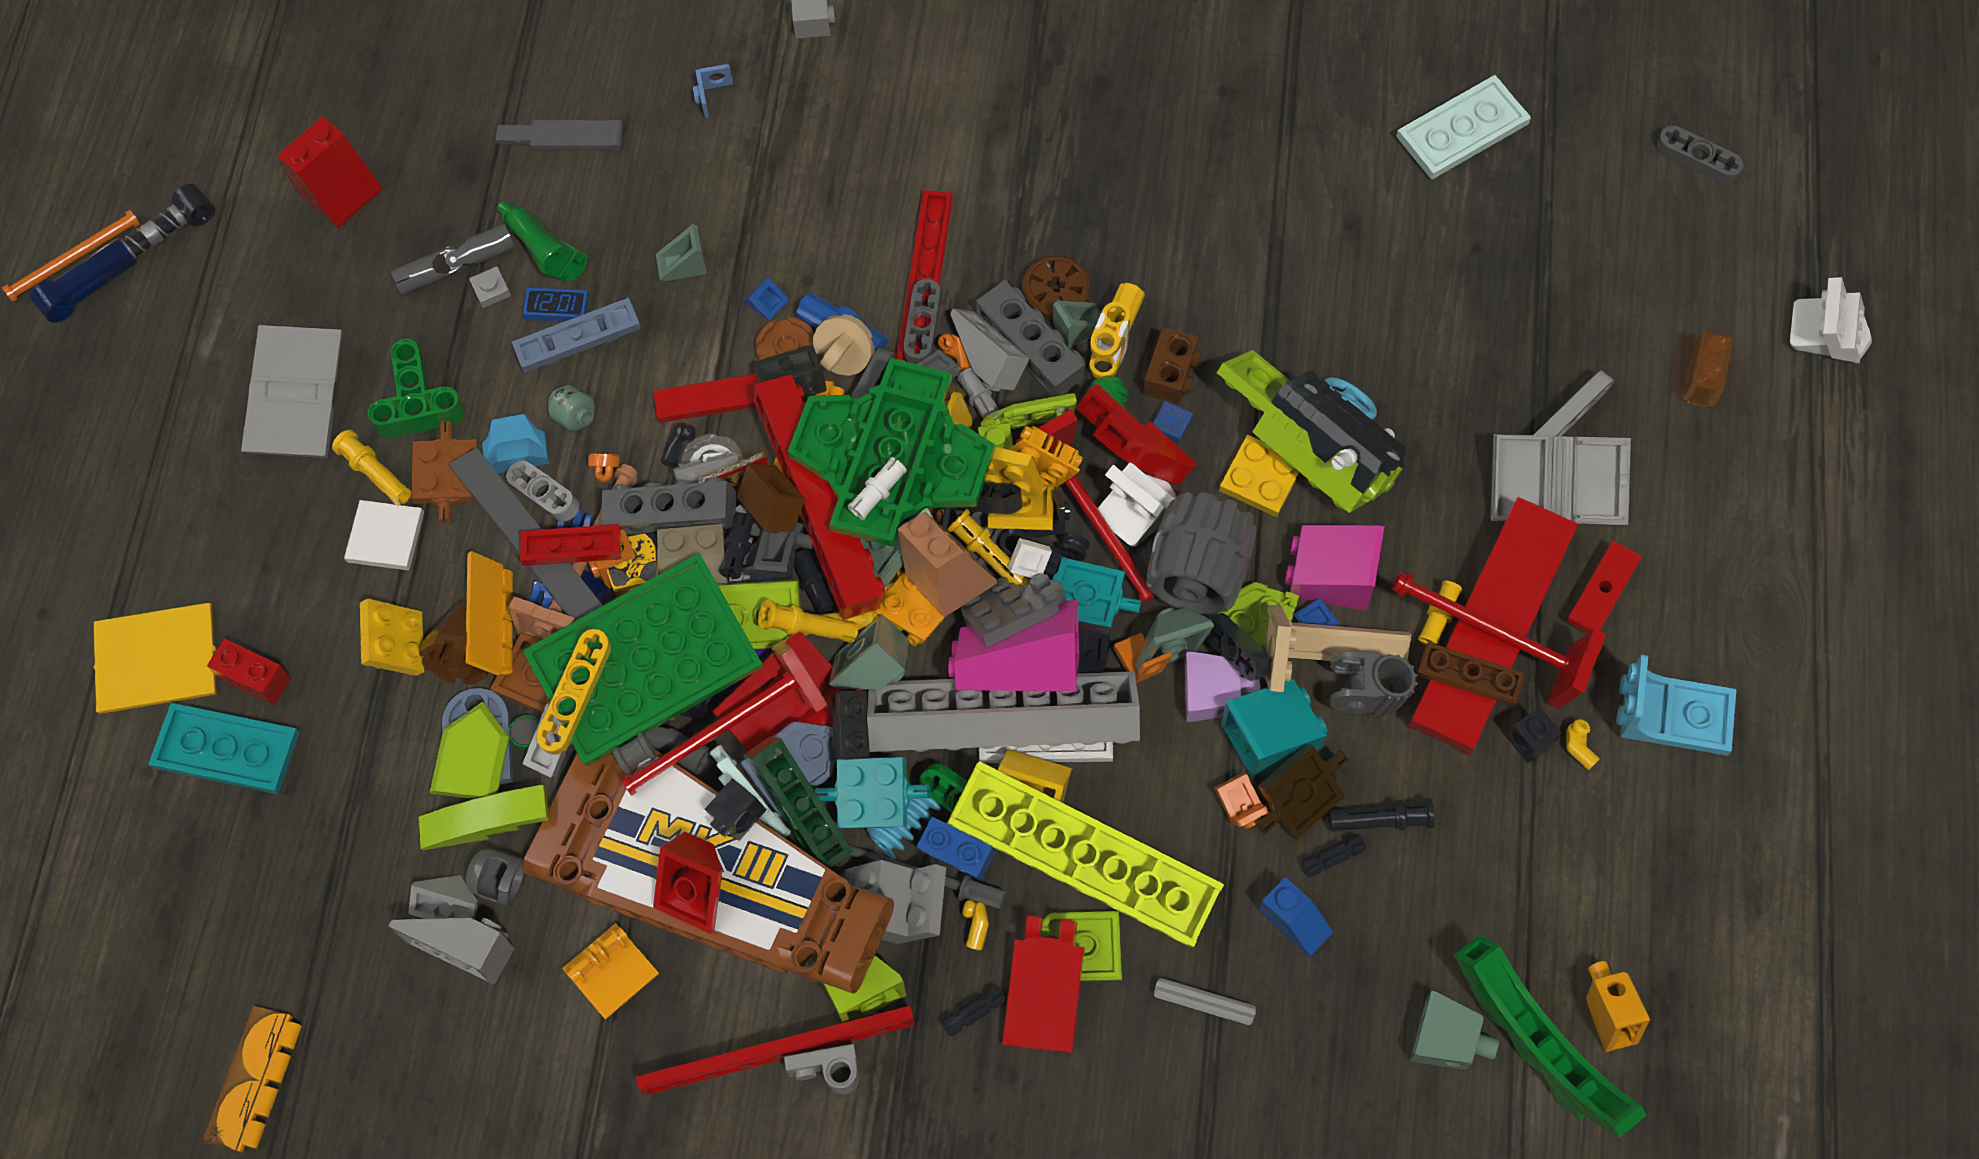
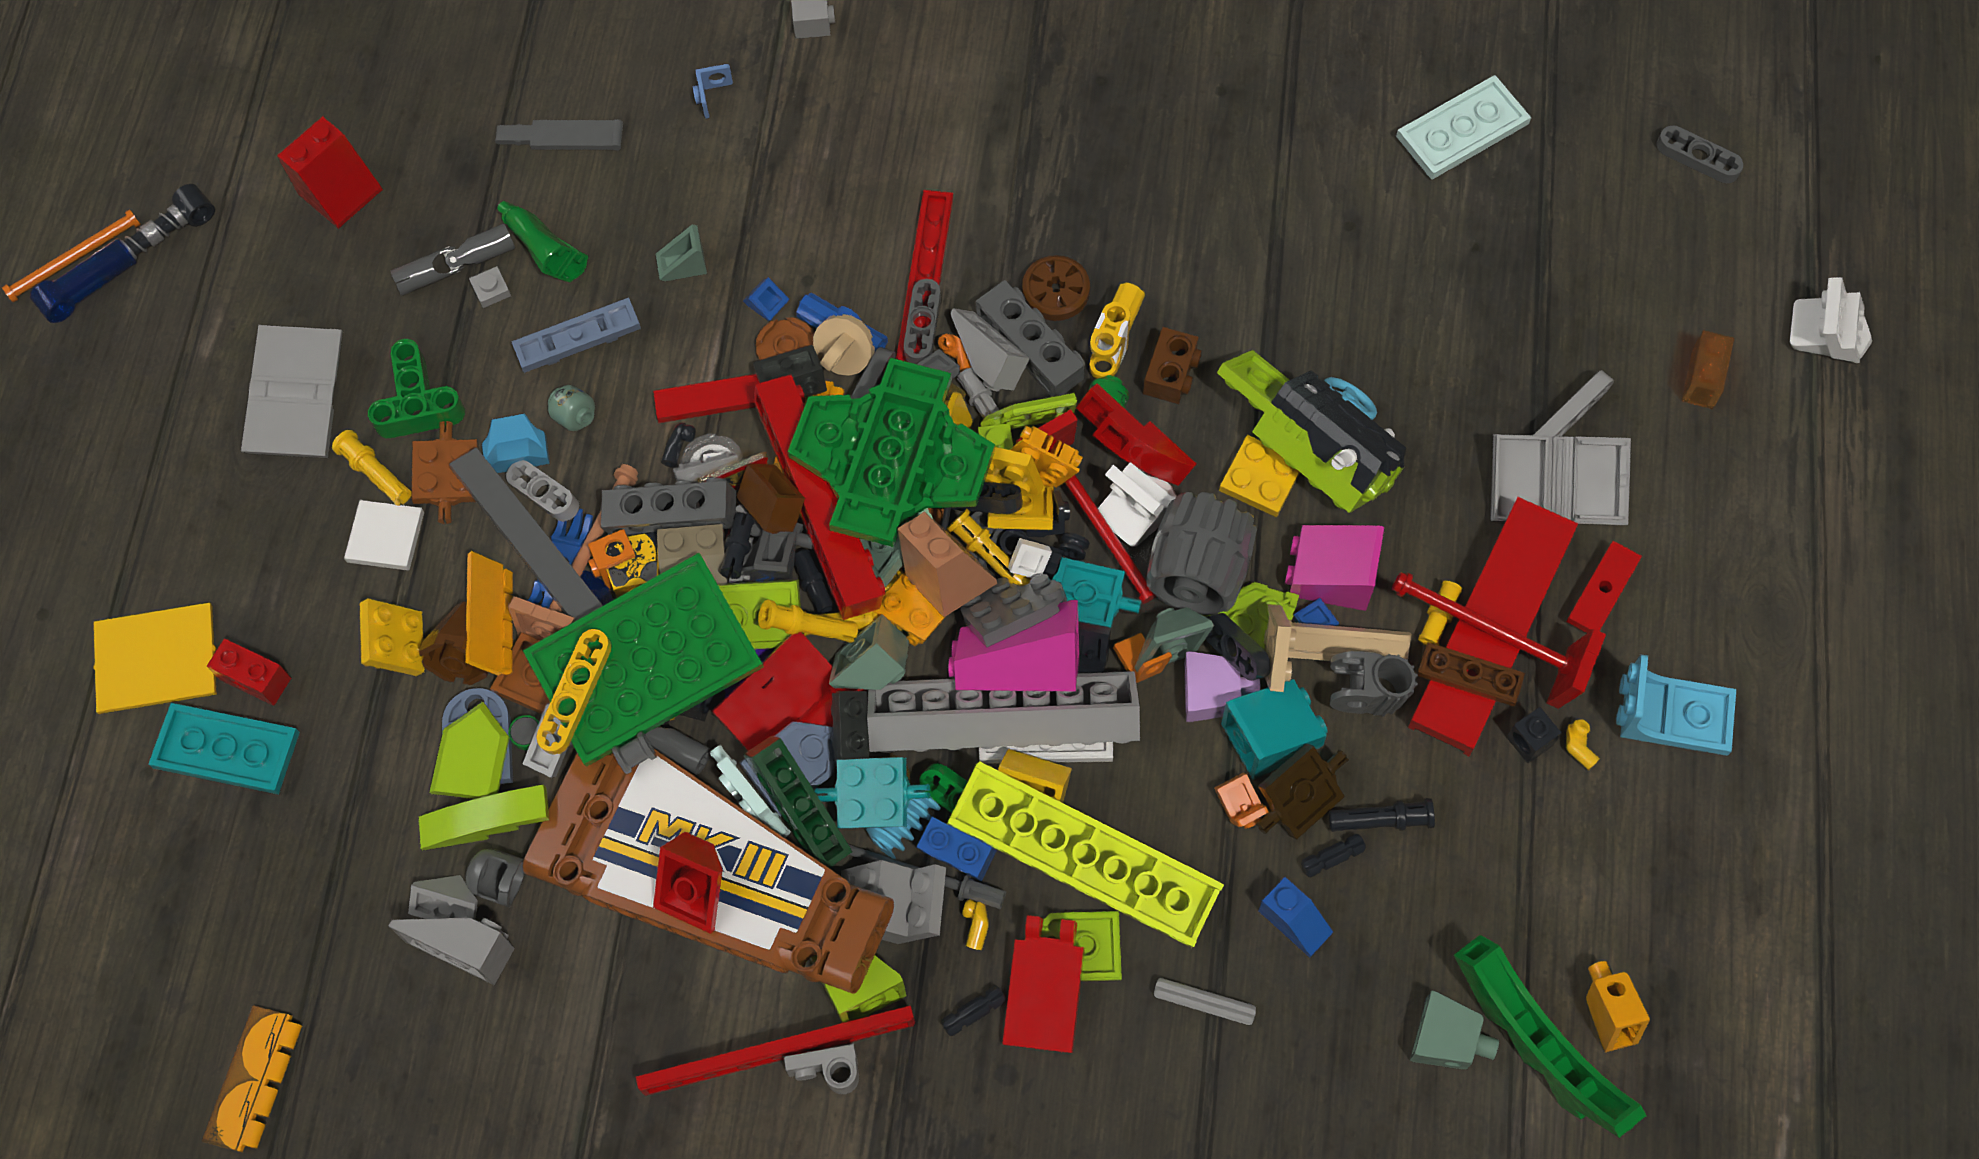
(554, 304): tile -> none
(570, 545): red plate -> none
(603, 460): orange tile -> none
(610, 971): light orange hinge -> none
(734, 810): black brick -> none
(794, 679): red tile -> none
(877, 488): white pin -> none
(1075, 321): sand green slope -> none
(1173, 421): blue tile -> none

